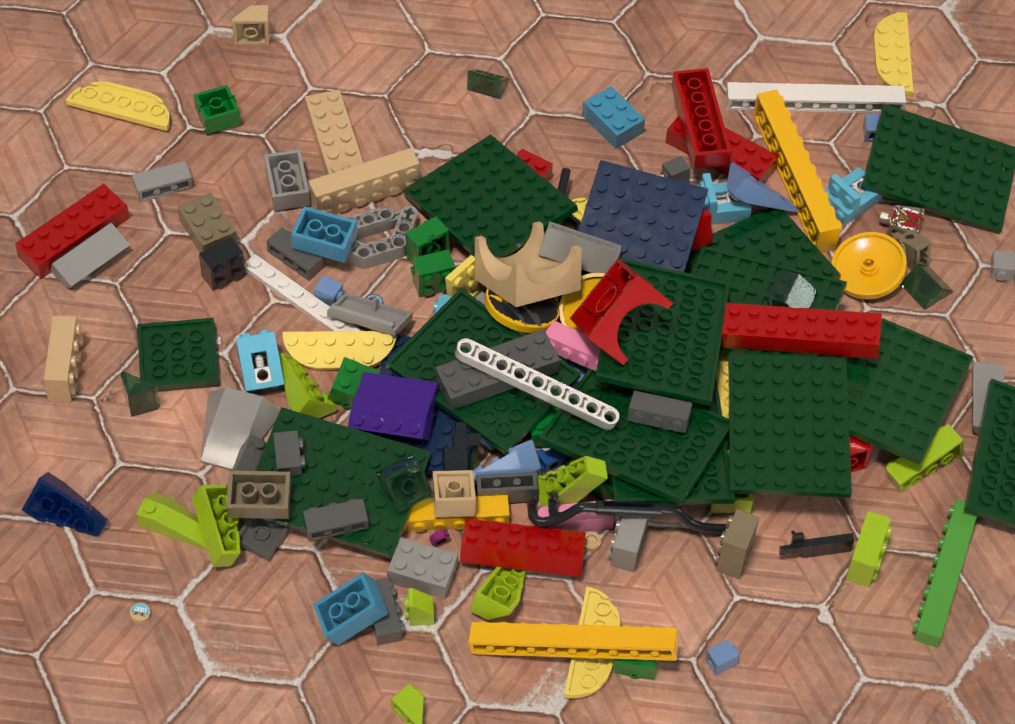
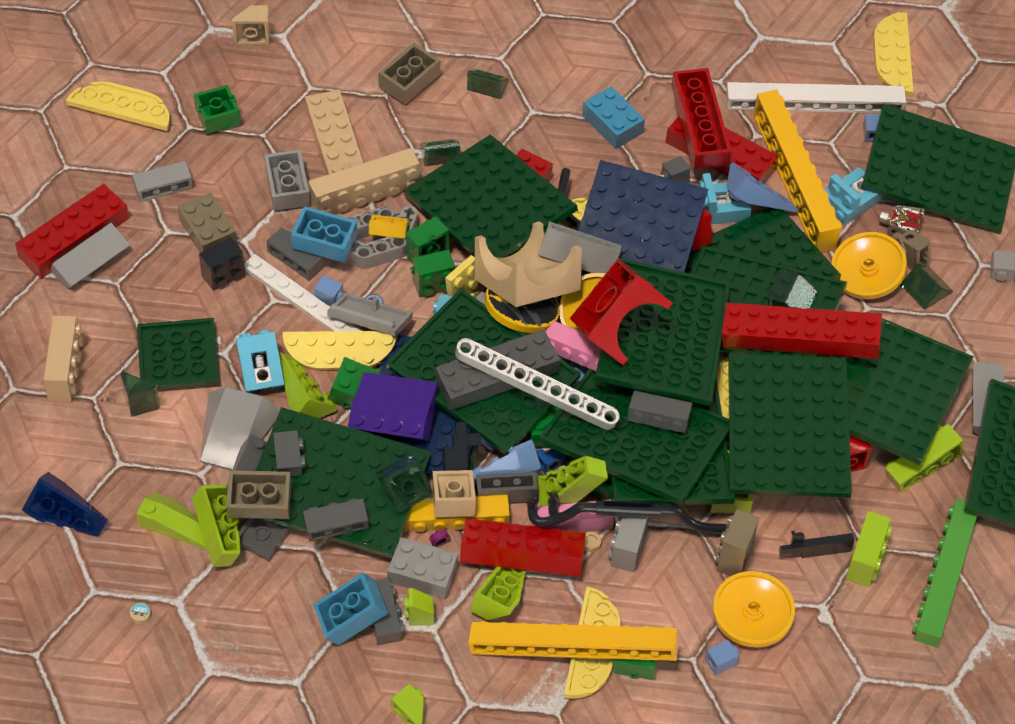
(388, 226): none -> yellow slope
(409, 73): none -> dark tan brick
(439, 151): none -> clear green slope
(753, 609): none -> yellow dish

